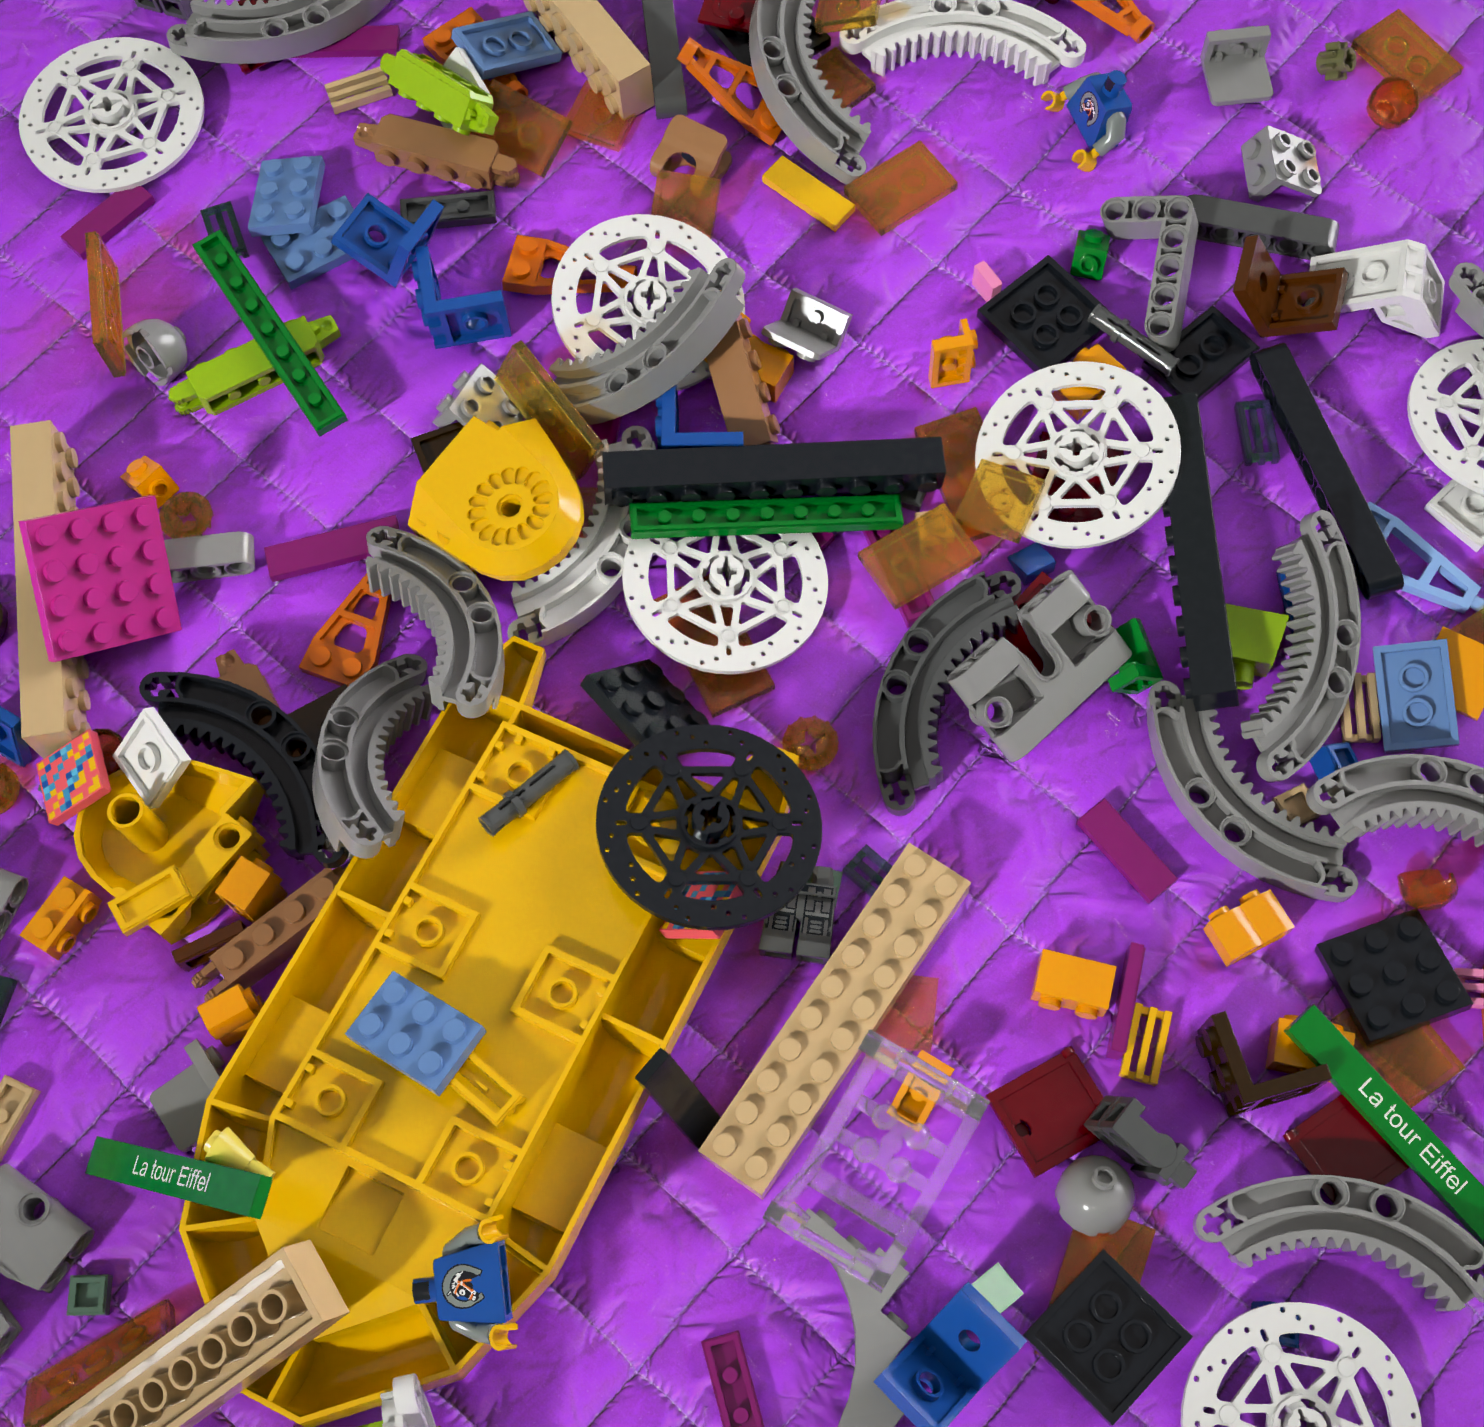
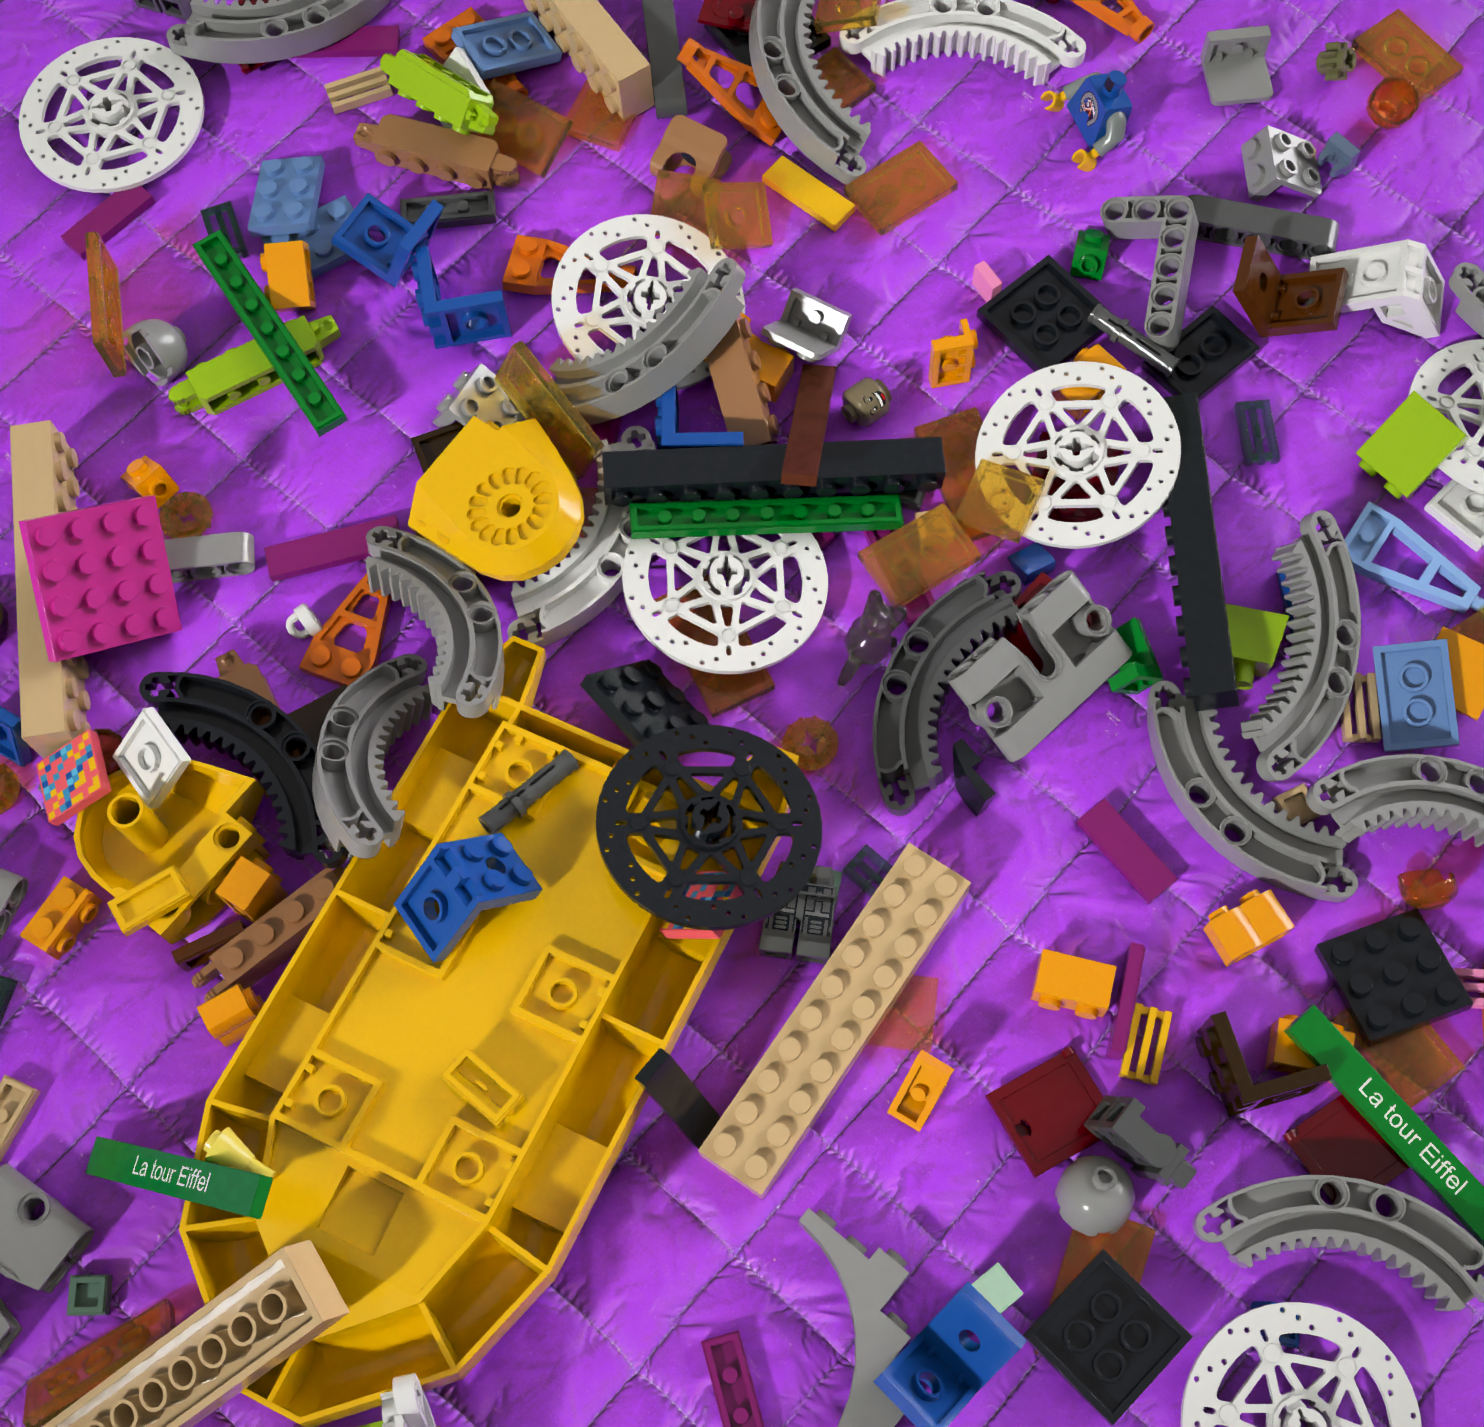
(183, 1098): light grey bracket -> none
(288, 275): none -> light orange brick
(308, 620): none -> white tile
(416, 1033): medium blue plate -> none
(463, 886): none -> blue bracket
(472, 1285): torso -> none
(737, 215): none -> clear yellow tile
(808, 426): none -> copper tile
(866, 402): none -> dark tan head
(871, 636): none -> clear smoke animal
(927, 1081): clear windscreen -> none
(969, 784): none -> black slope
(1326, 469): black beam -> none
(1331, 758): blue slope -> none
(1340, 154): none -> sand blue tile
(1410, 446): none -> lime panel

